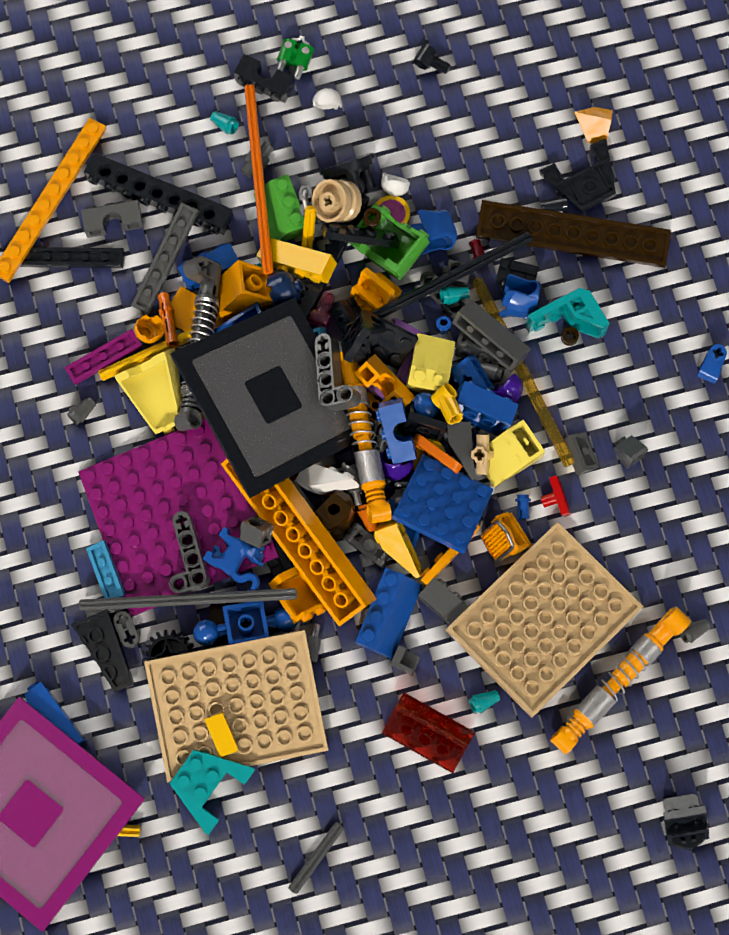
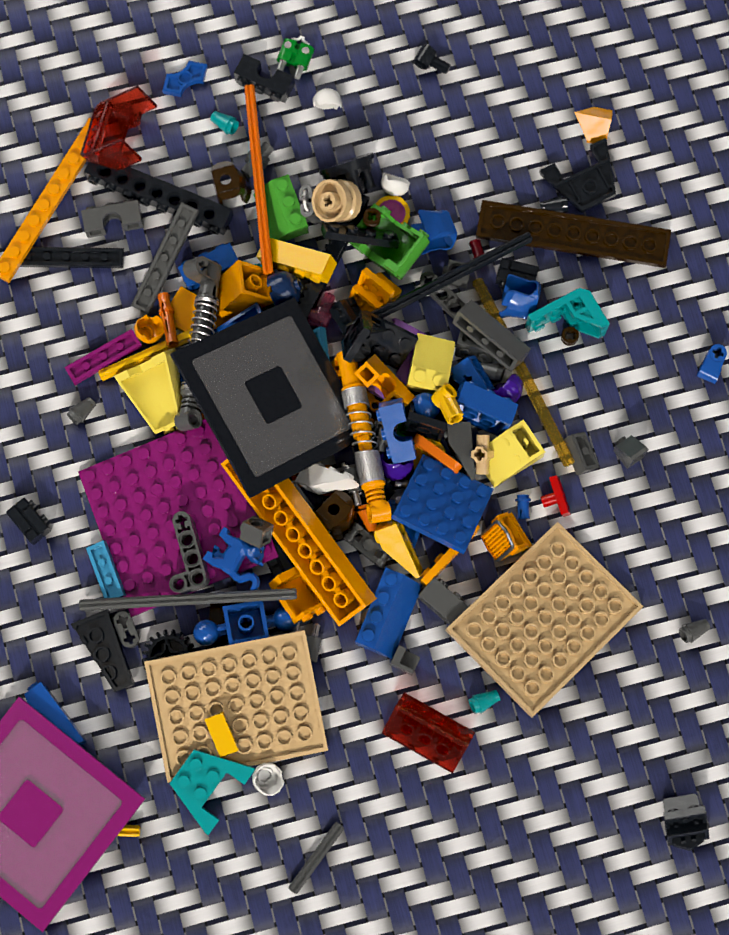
(29, 522): none -> black brick
(109, 127): none -> clear red windscreen
(178, 82): none -> blue tile
(237, 185): none -> dark brown piece
(268, 779): none -> white hair
(309, 227): yellow axle -> none
(328, 350): dark grey beam -> none
(443, 320): blue pin -> none
(451, 295): teal cone -> none
(601, 699): light orange piece -> none

